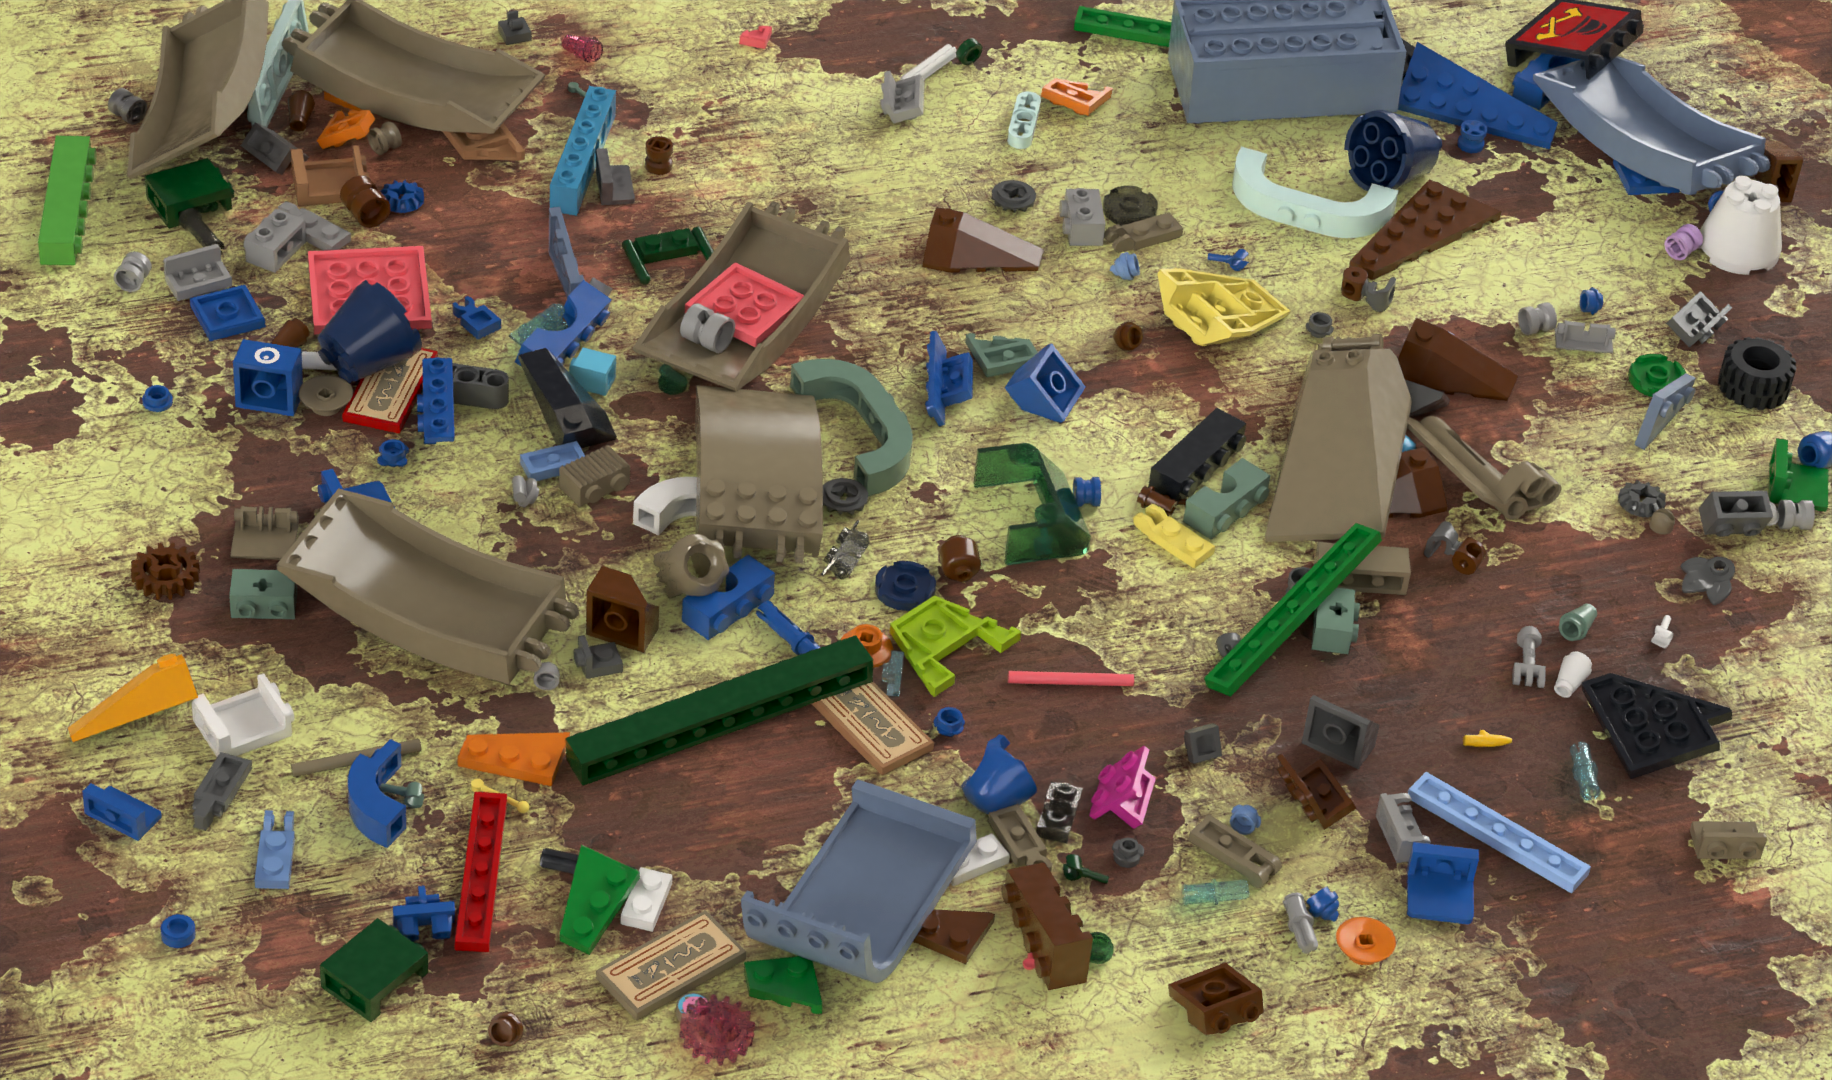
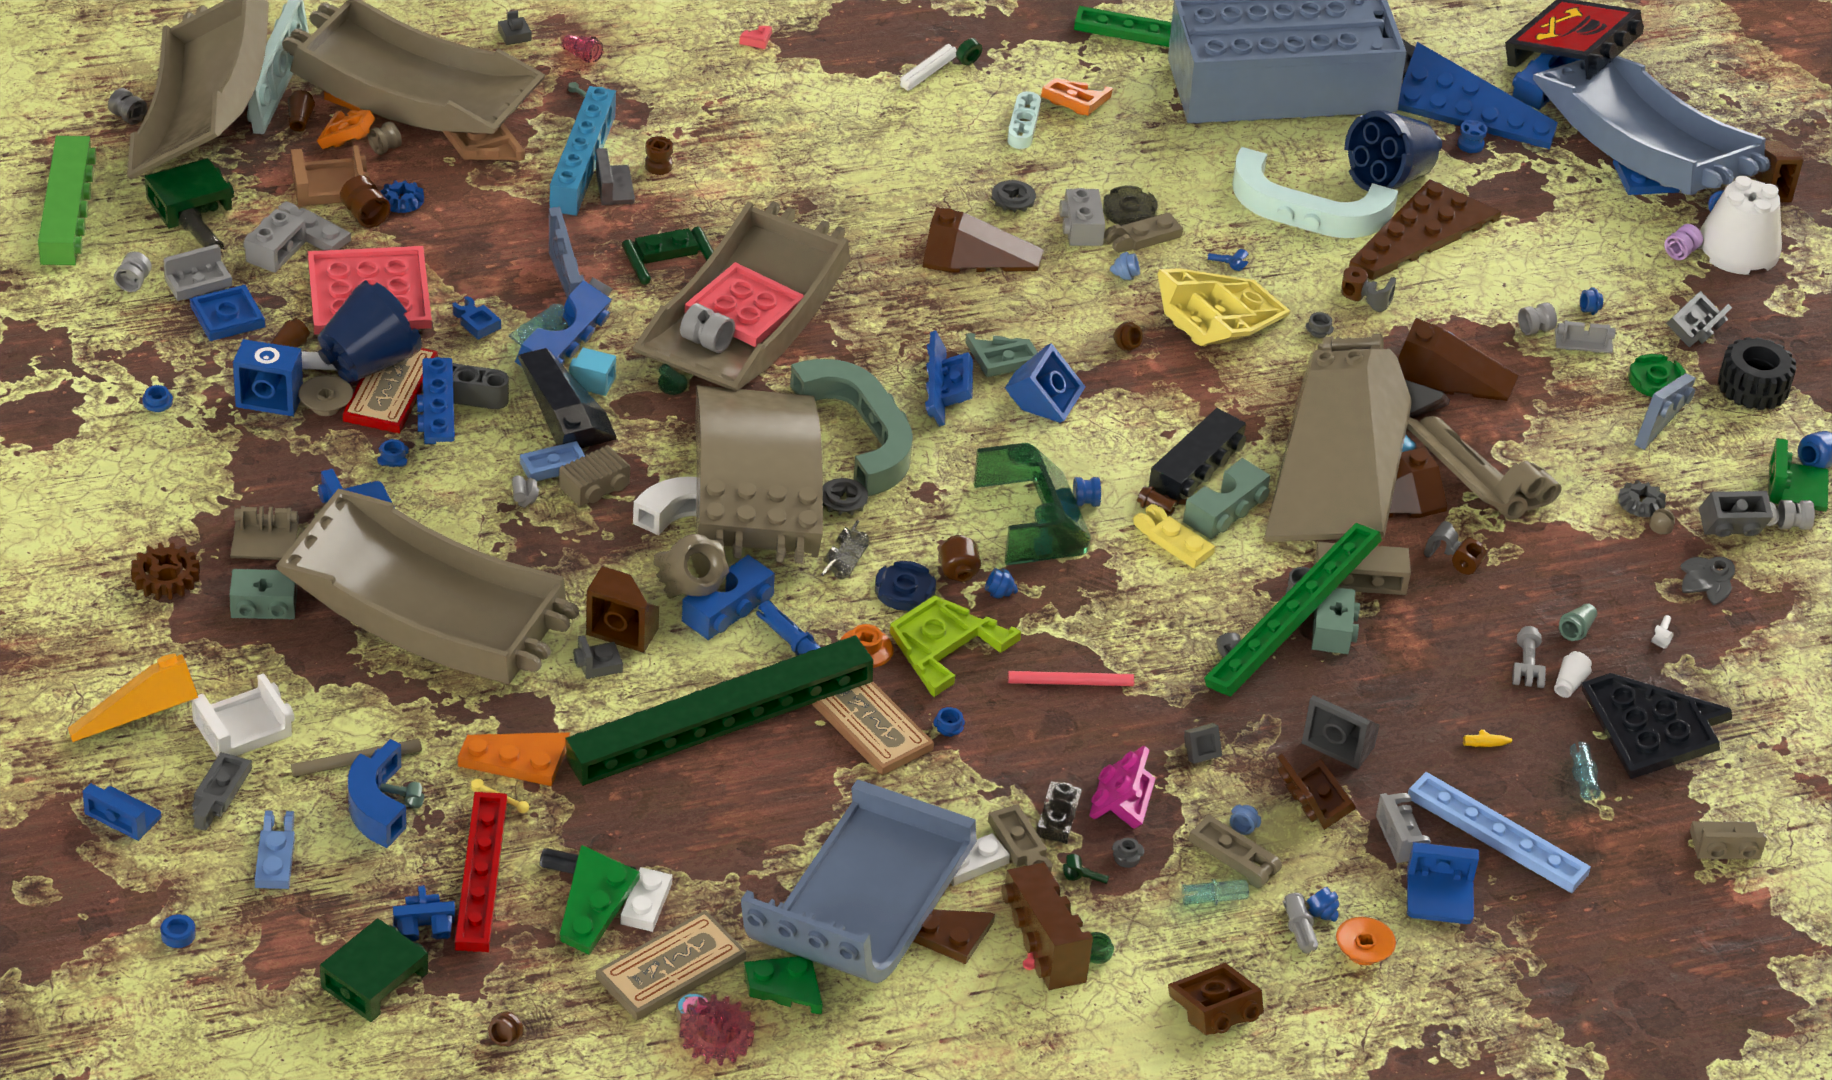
(269, 148): flat silver panel -> none
(547, 676): light grey hinge -> none
(893, 673): clear light blue plate -> none
(902, 98): light grey bracket -> none
(999, 779): blue piece -> none
(1000, 584): none -> blue plate

